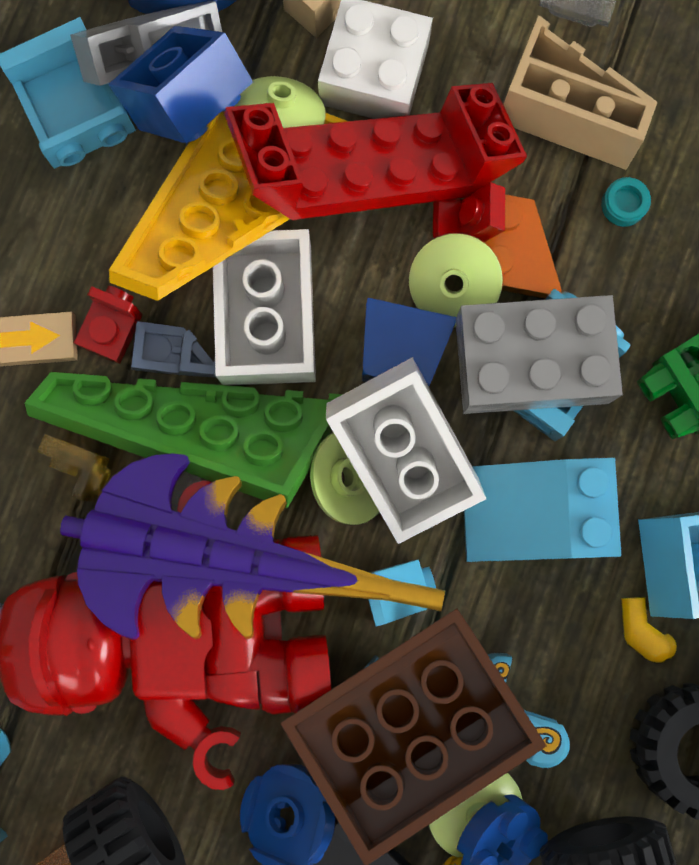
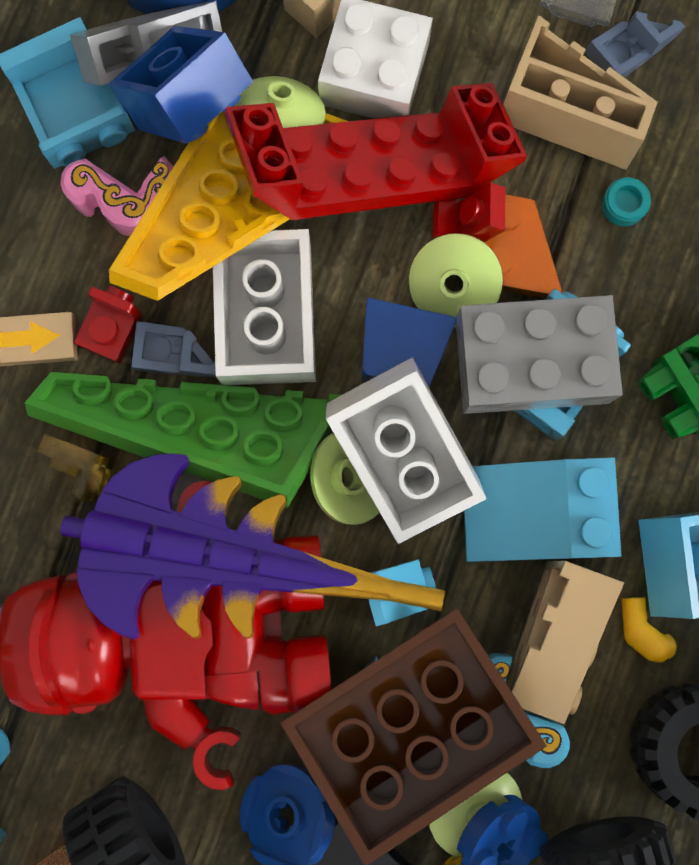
(122, 207): none -> bright pink animal
(561, 638): none -> tan wedge
(631, 43): none -> sand blue slope

